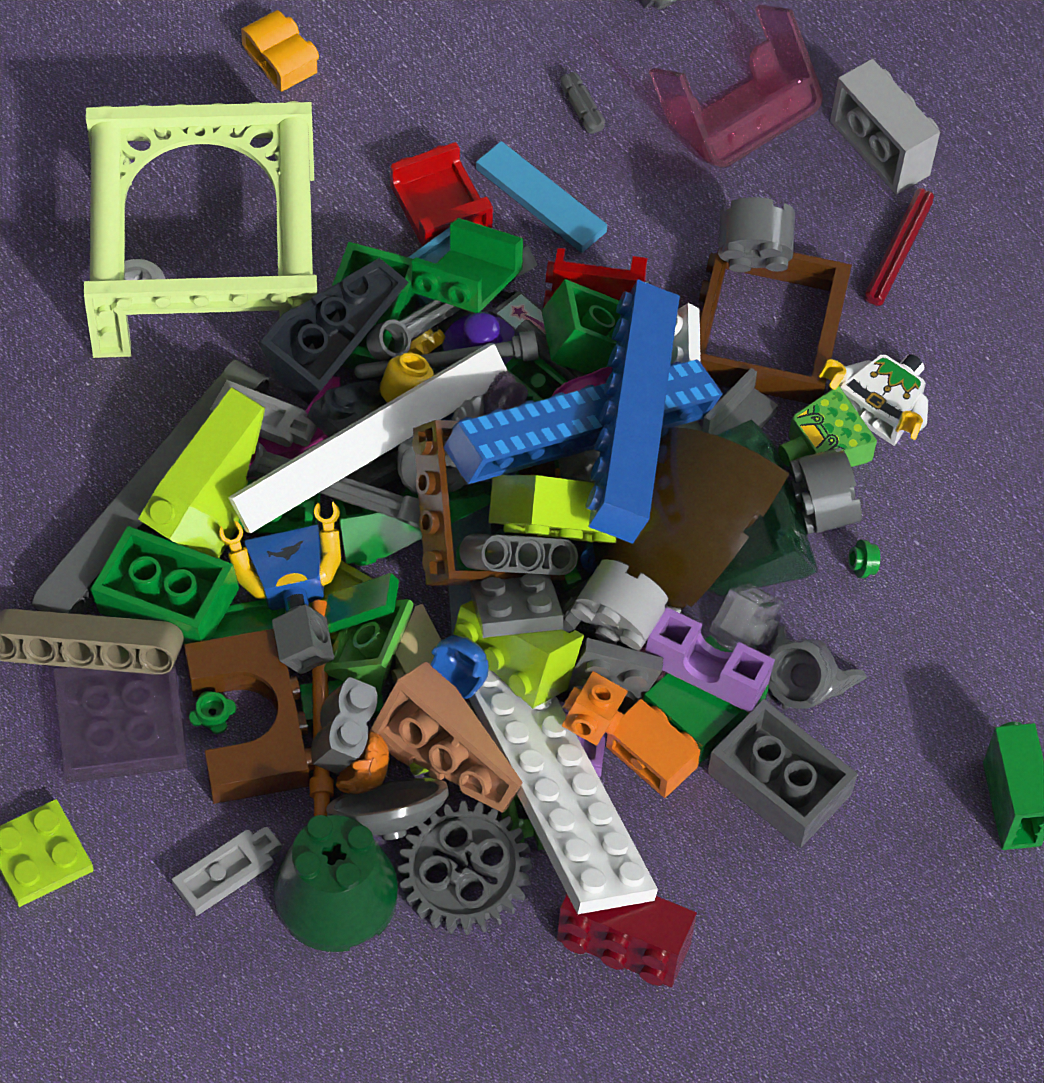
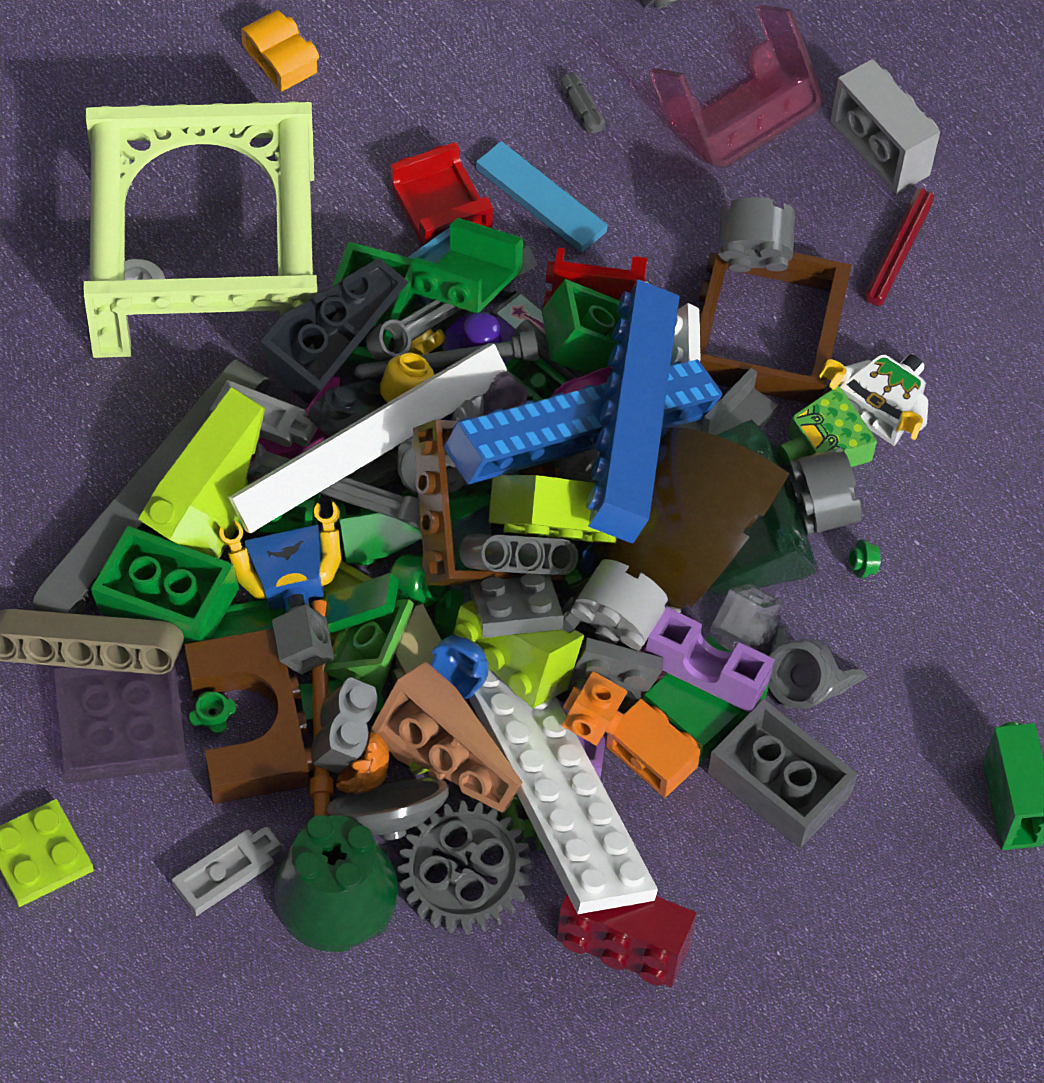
(413, 581): none -> green head
(443, 616): none -> green tile

